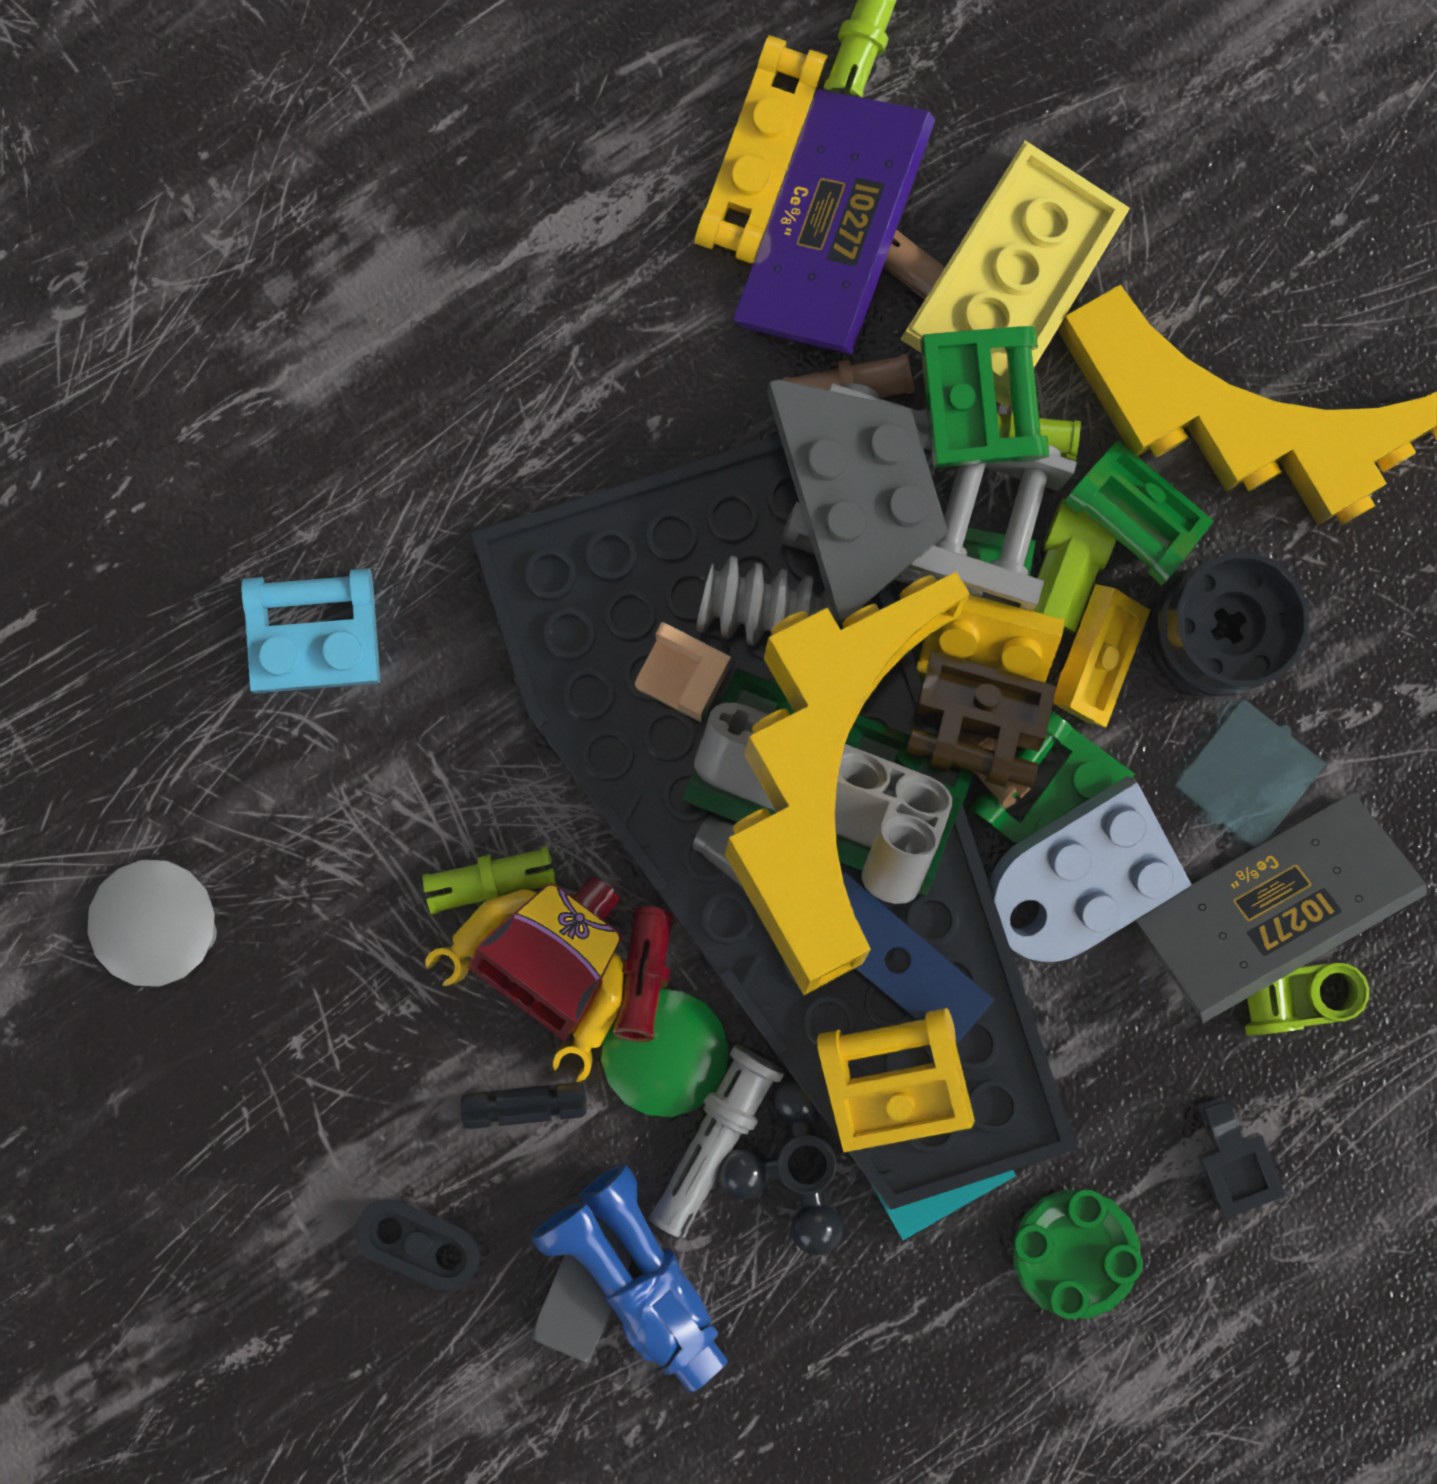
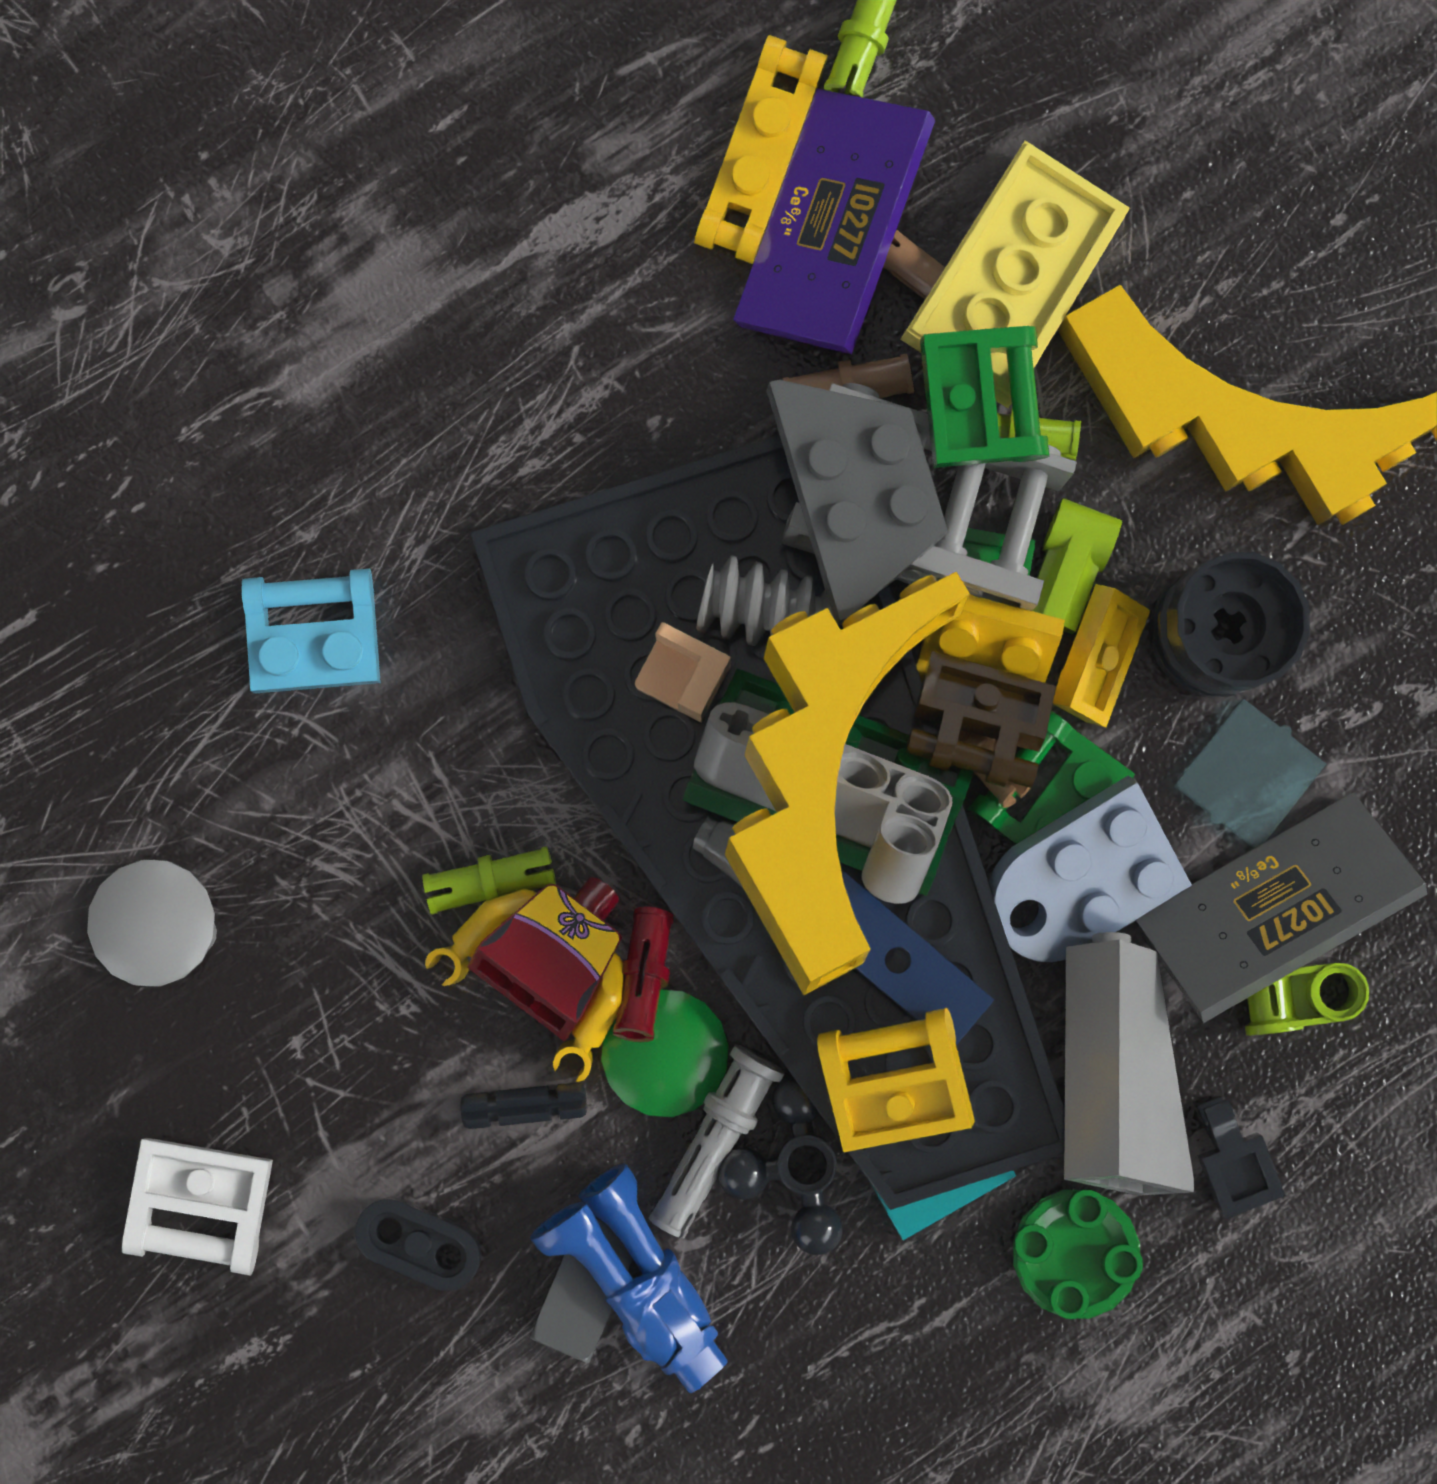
(197, 1184): none -> white plate
(1121, 1073): none -> light grey slope
(1140, 510): green plate -> none

